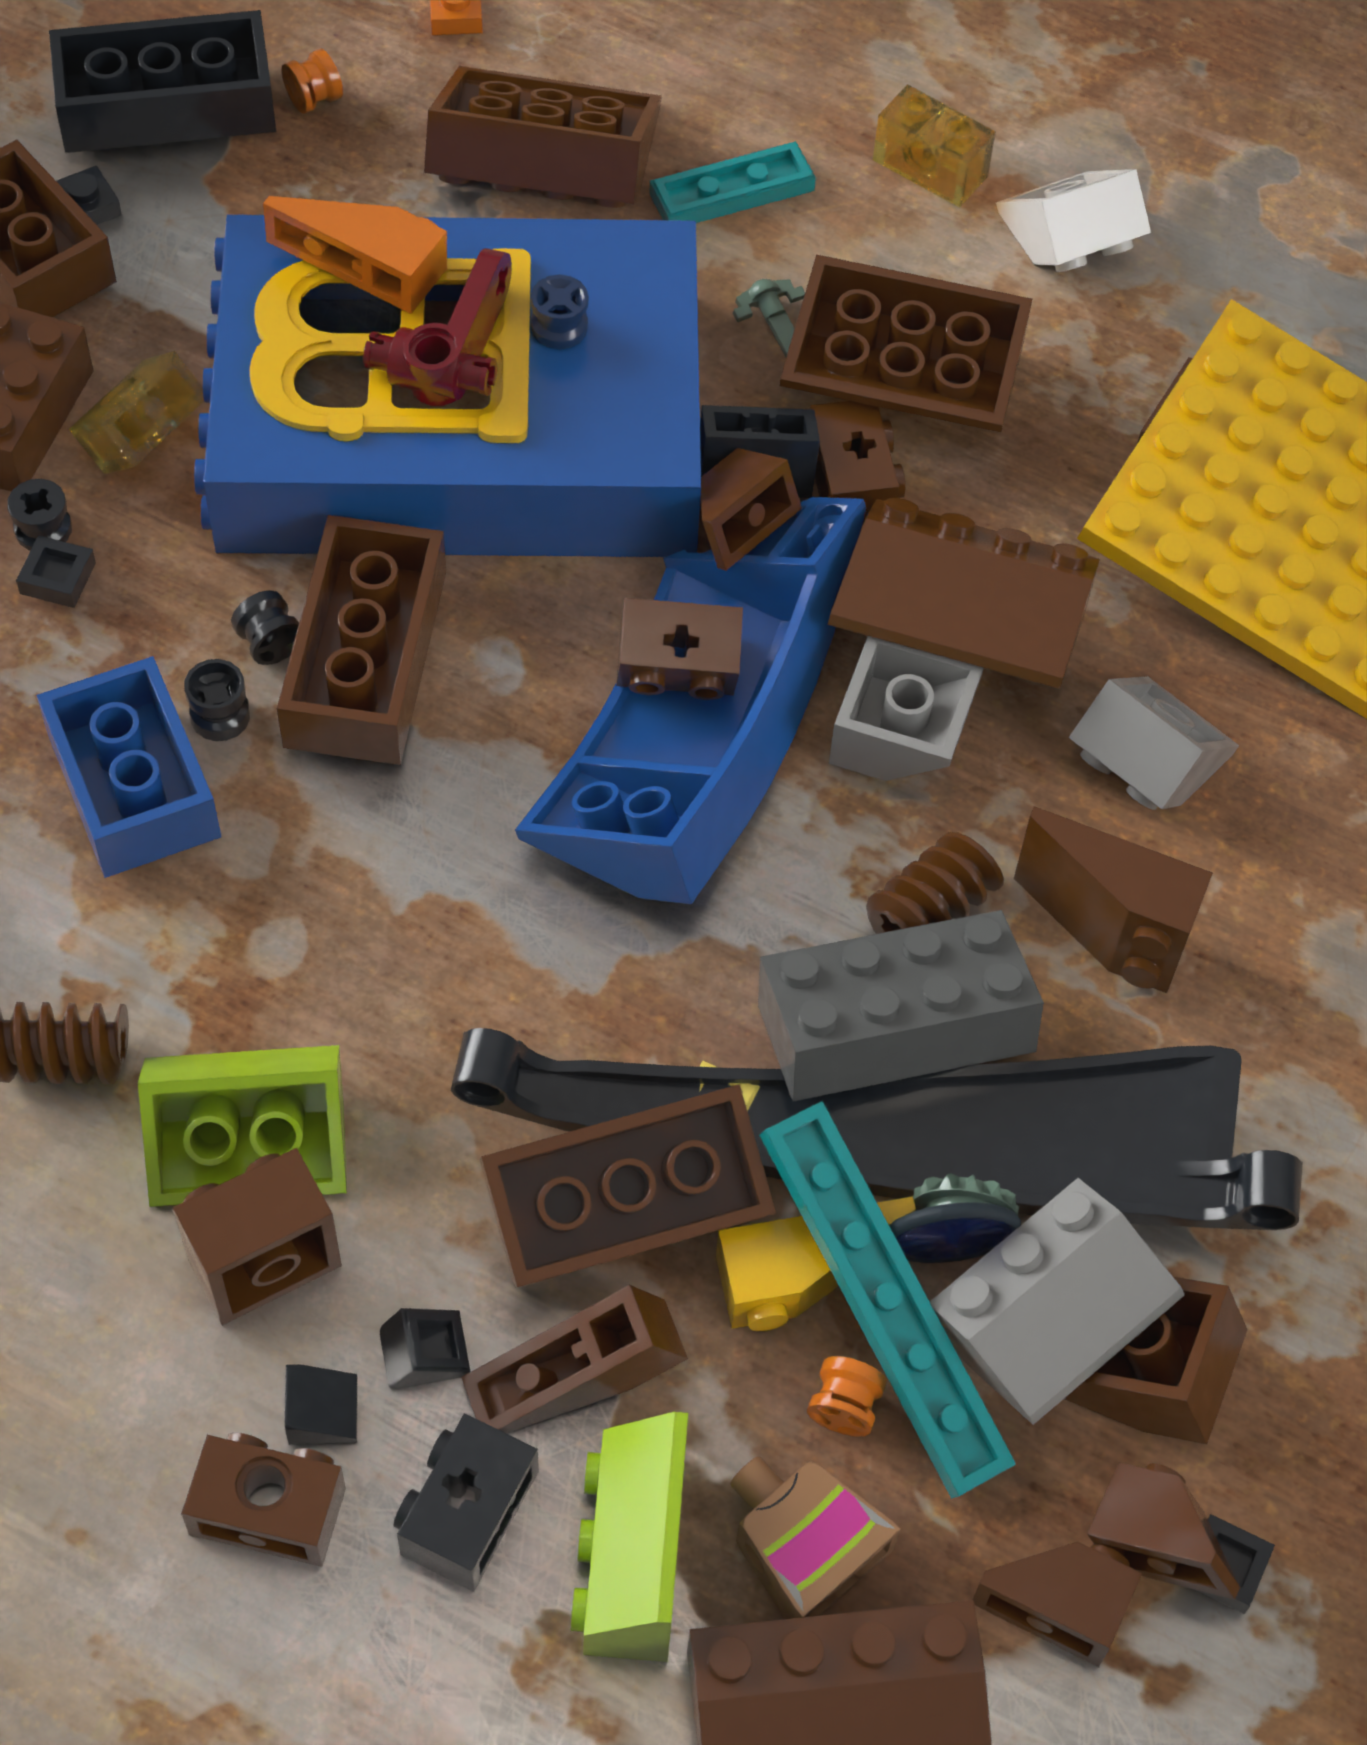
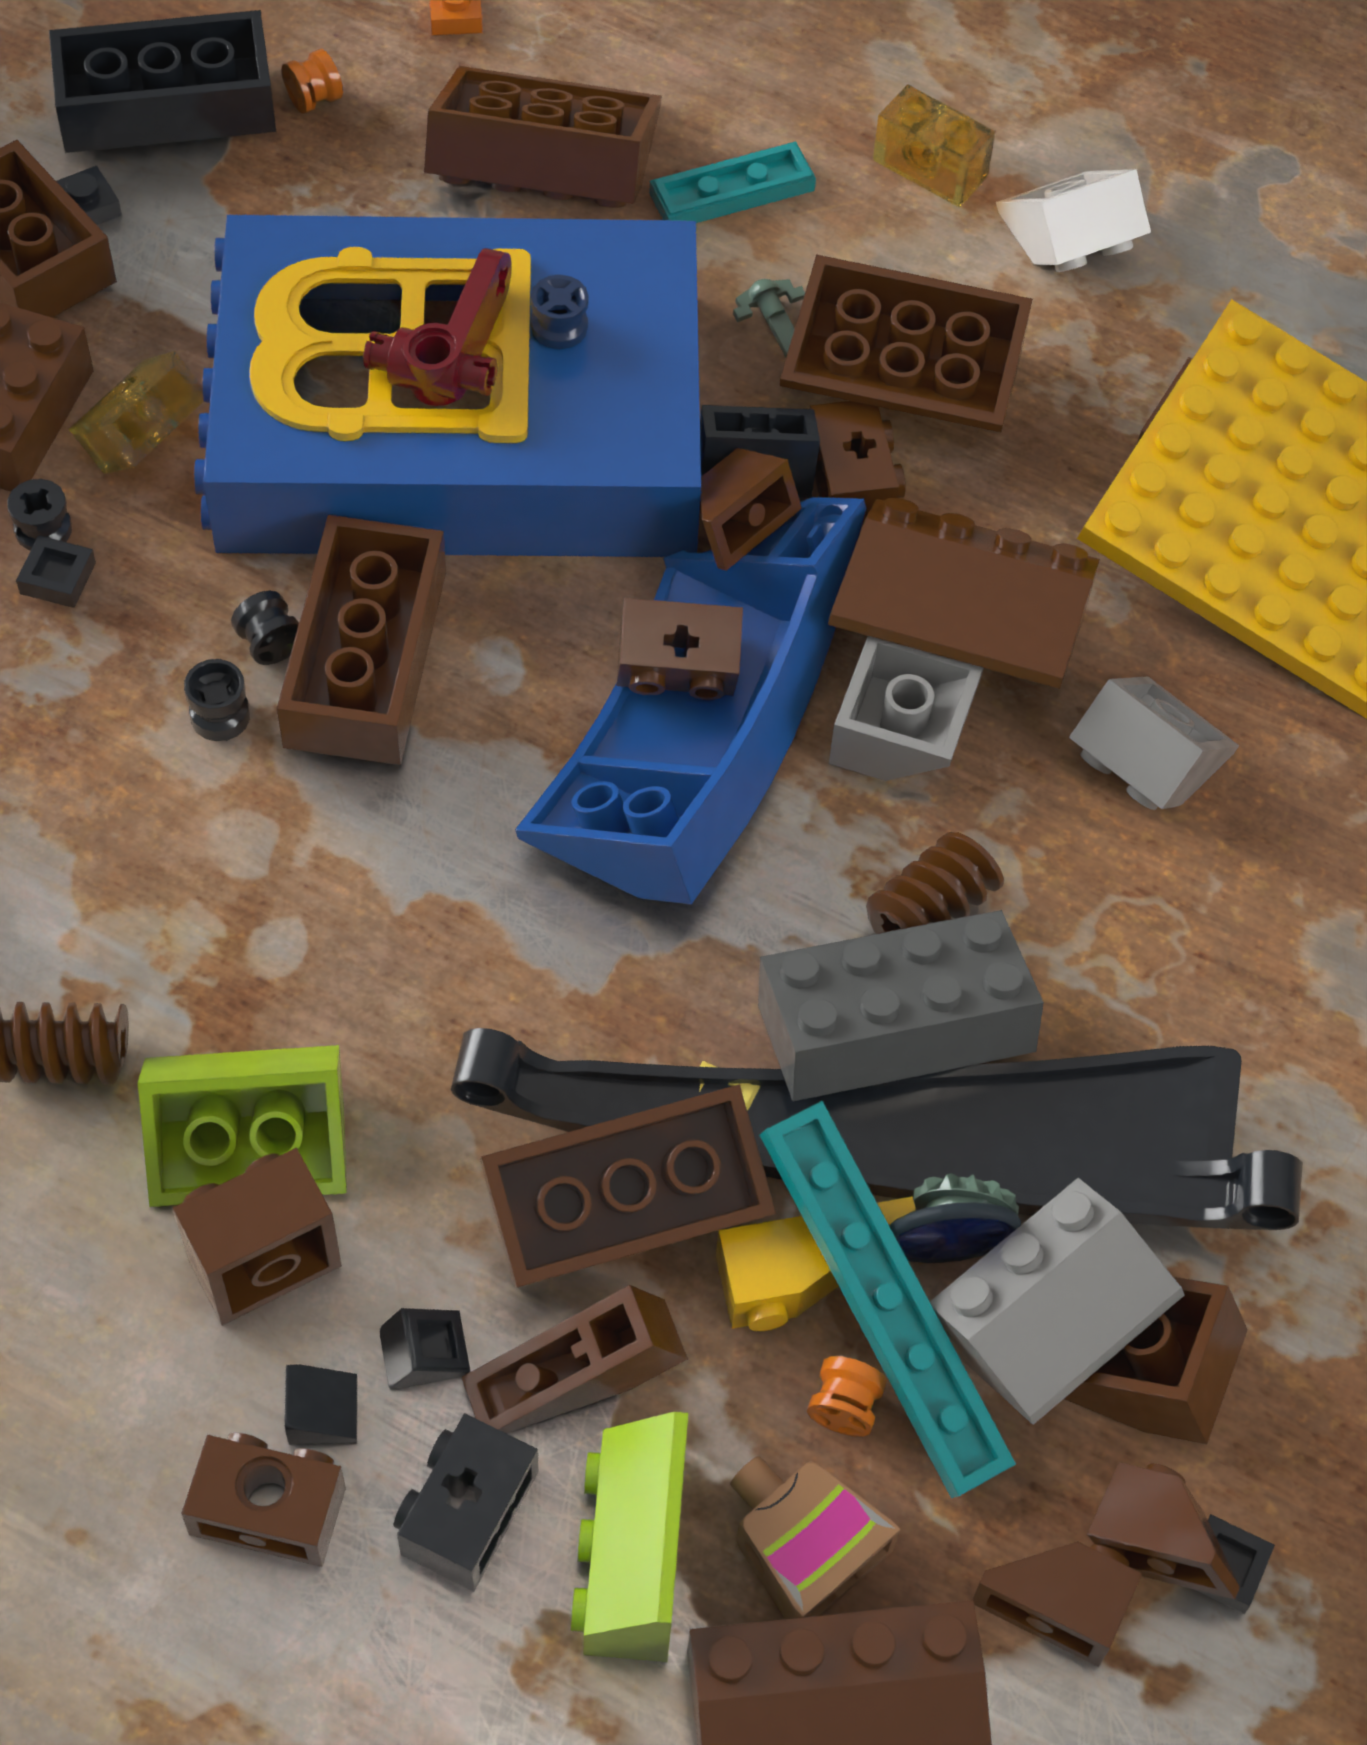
(129, 766): blue brick -> none
(362, 244): orange slope -> none
(1113, 896): reddish brown slope -> none

